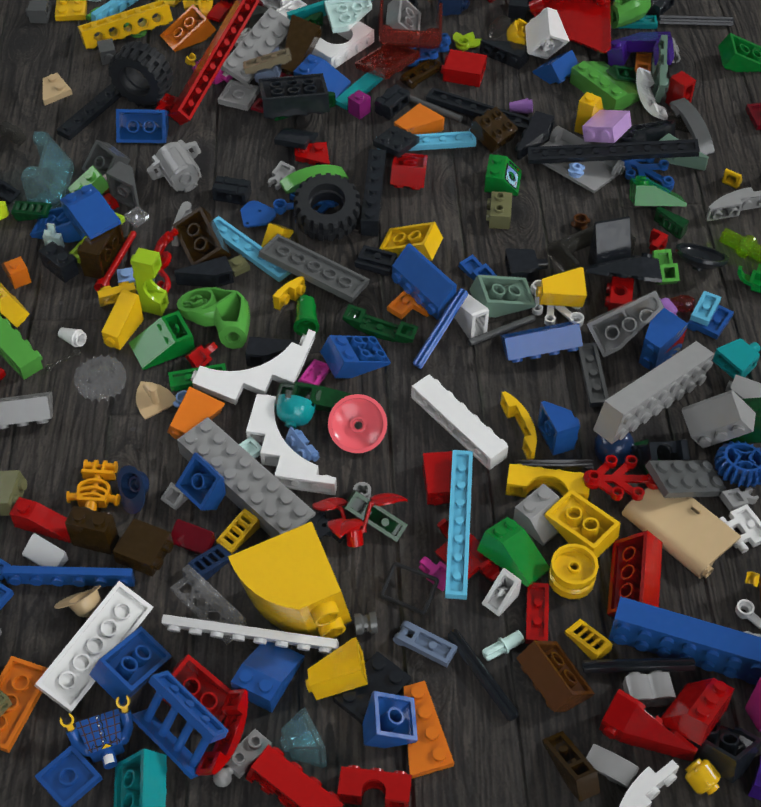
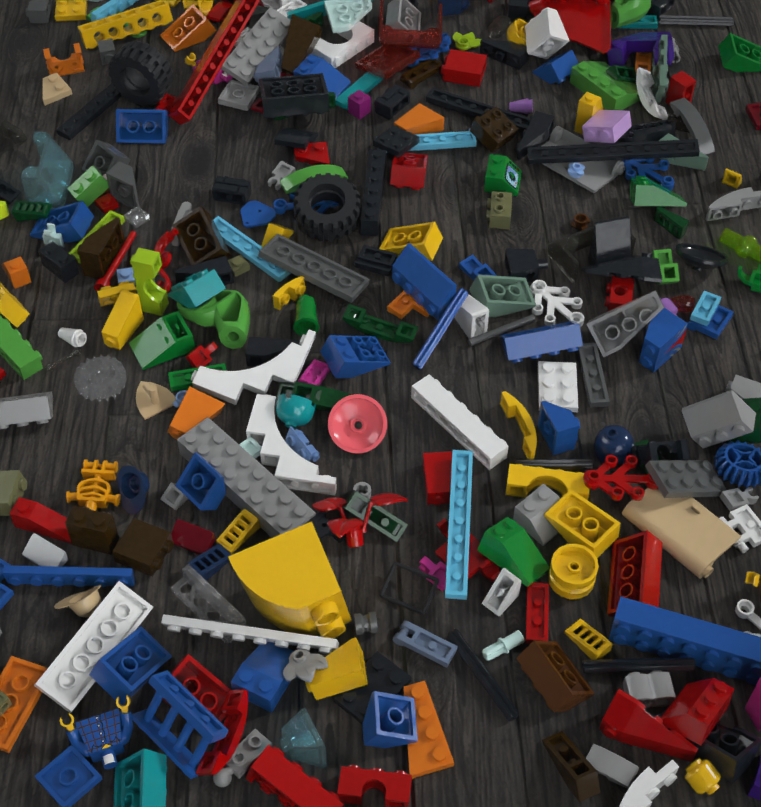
(72, 65): none -> orange piece
(89, 211): blue slope -> none
(177, 165): light grey container -> none
(197, 288): none -> teal slope
(267, 61): dark tan plate -> none
(303, 665): none -> light grey plate
(437, 109): dark grey bar -> none
(558, 384): none -> white plate
(563, 289): yellow slope -> none
(653, 392): light grey brick -> none
(657, 240): red bracket -> none
(737, 357): teal torso -> none

